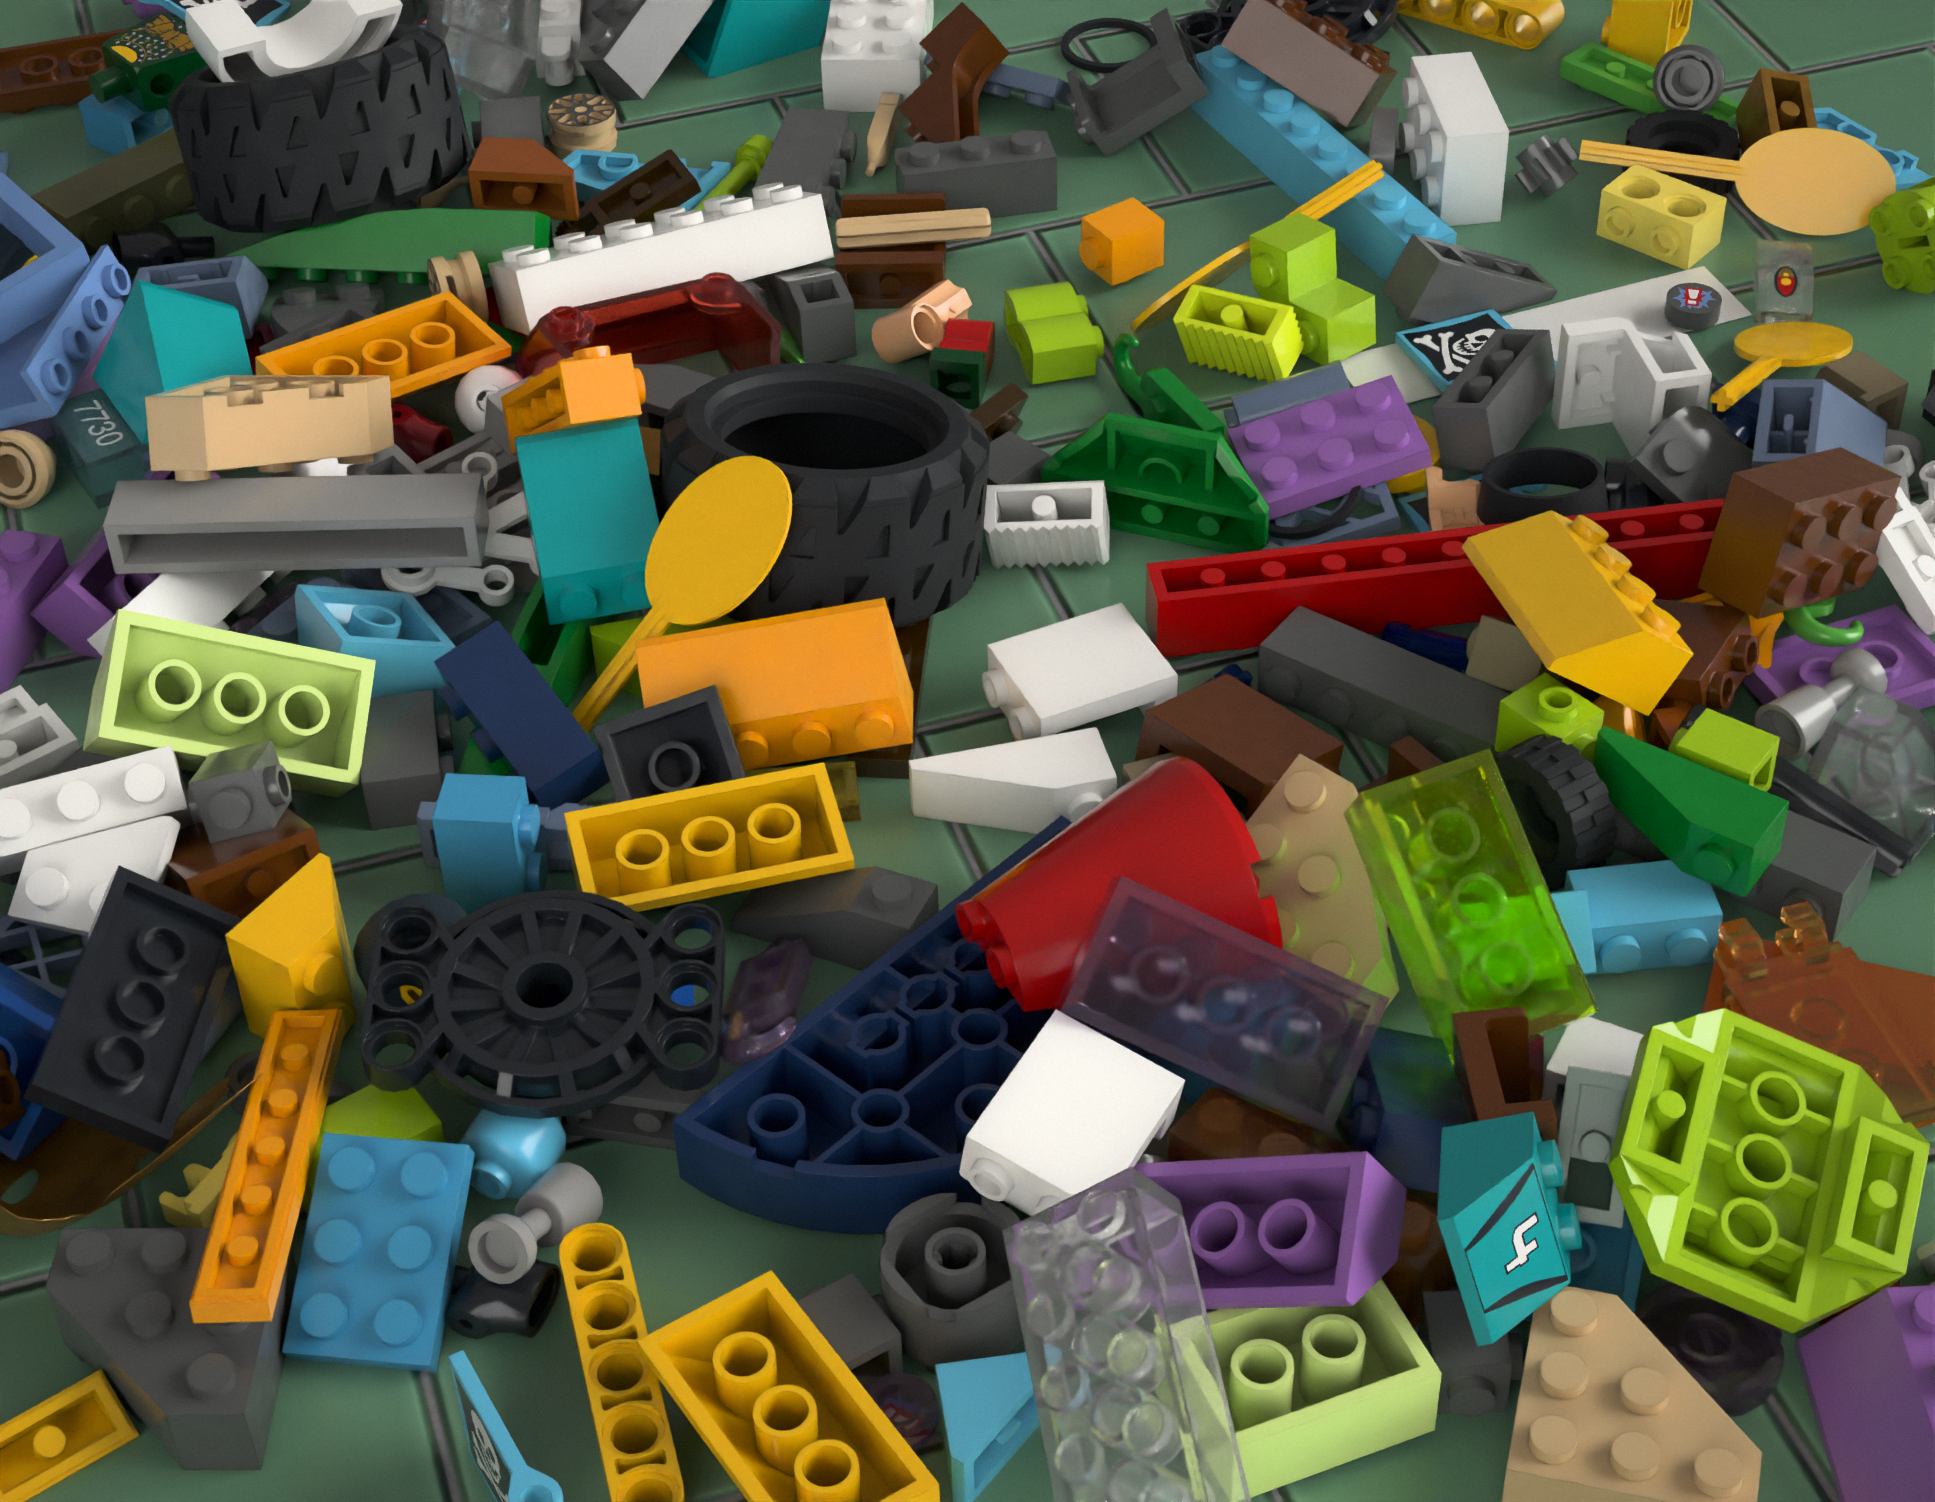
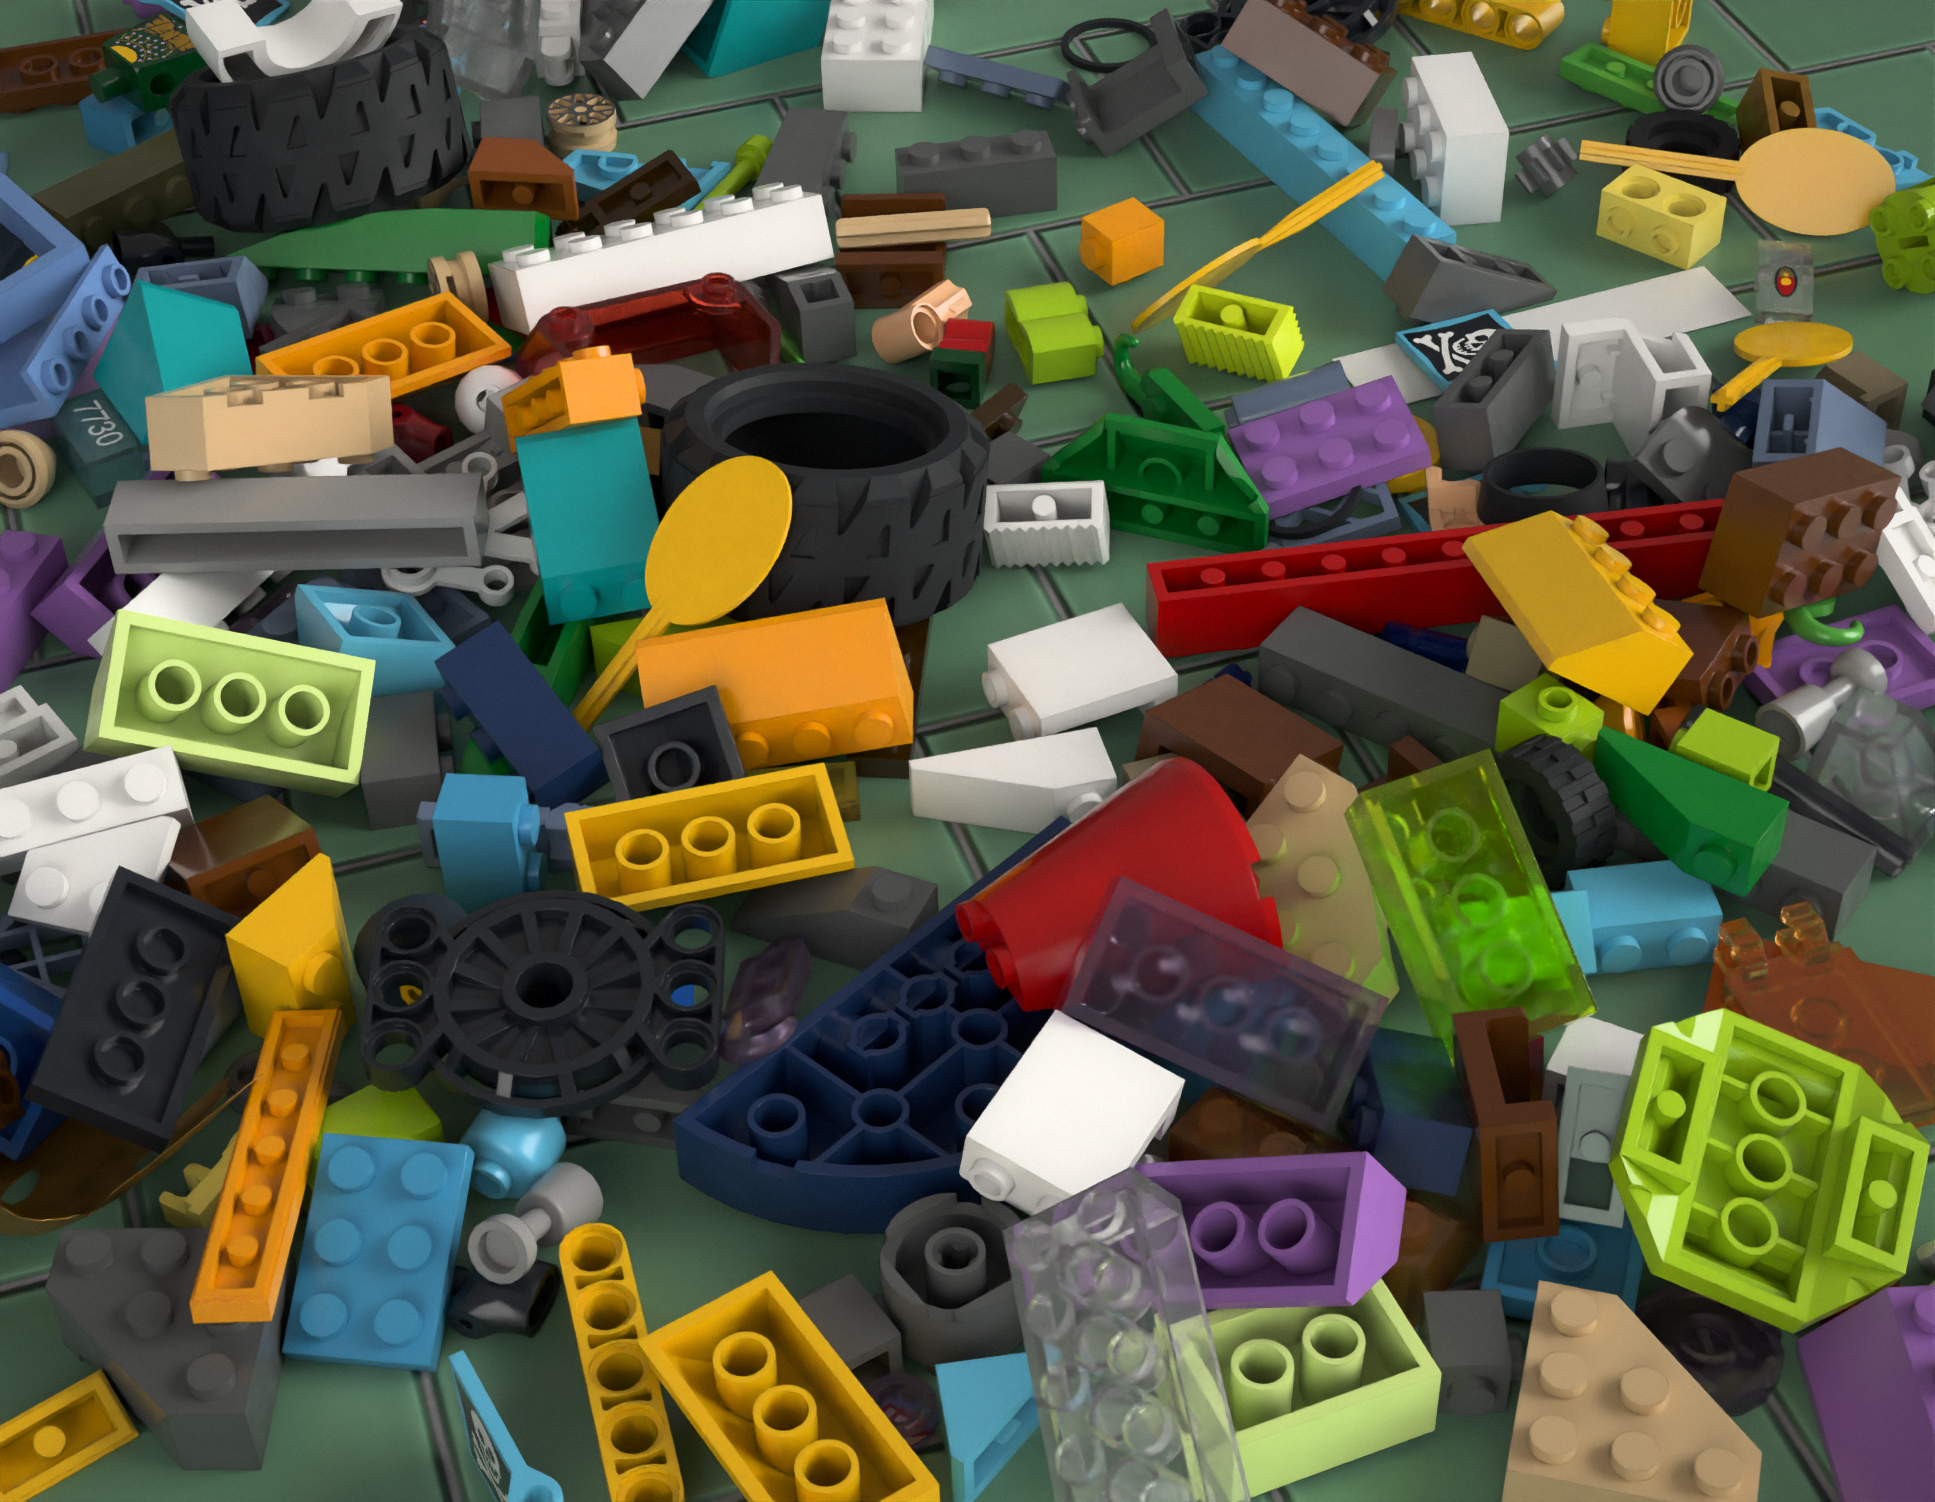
(239, 791): dark grey brick -> none
(883, 131): tan piece -> none
(962, 60): reddish brown arch -> none
(1298, 268): lime brick -> none
(1504, 1220): teal slope -> none
(1693, 306): dark grey tile -> none

